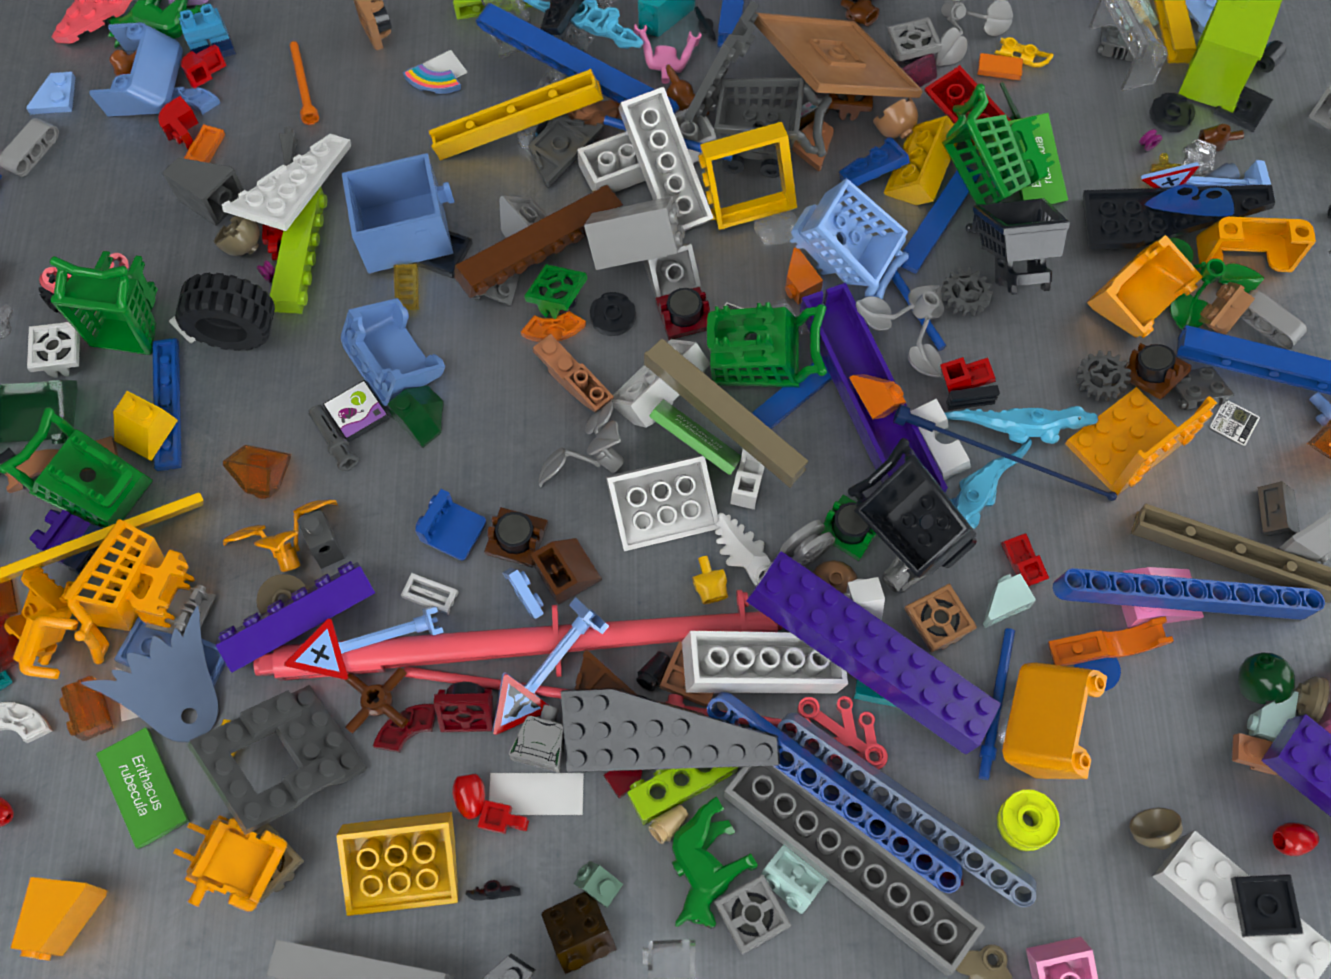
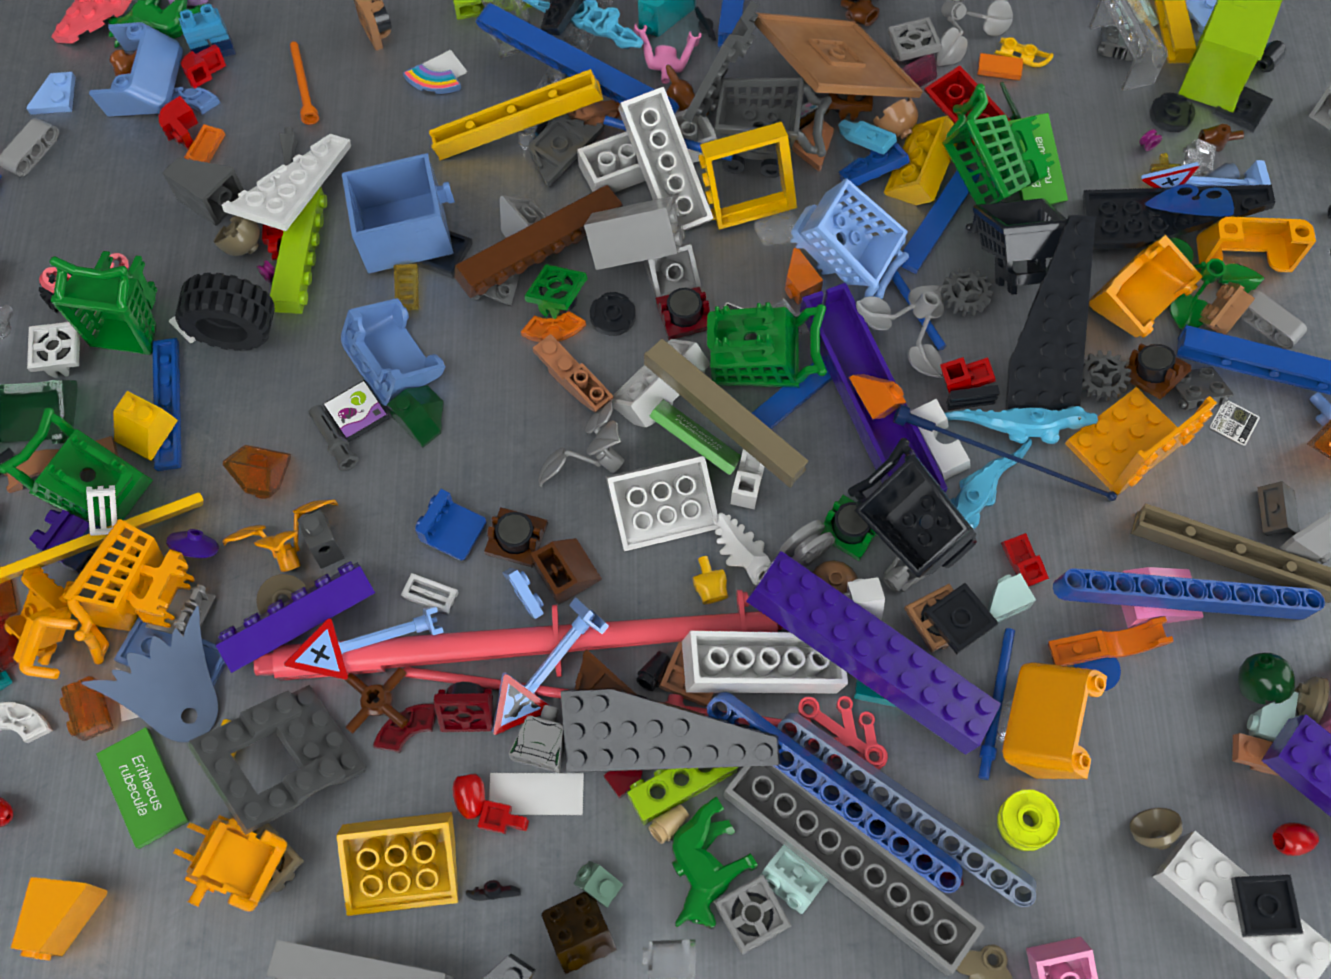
(101, 492): none -> white tile
(192, 544): none -> dark purple dish
(867, 136): none -> medium azure hinge
(960, 618): none -> black tile
(1051, 348): none -> black wing

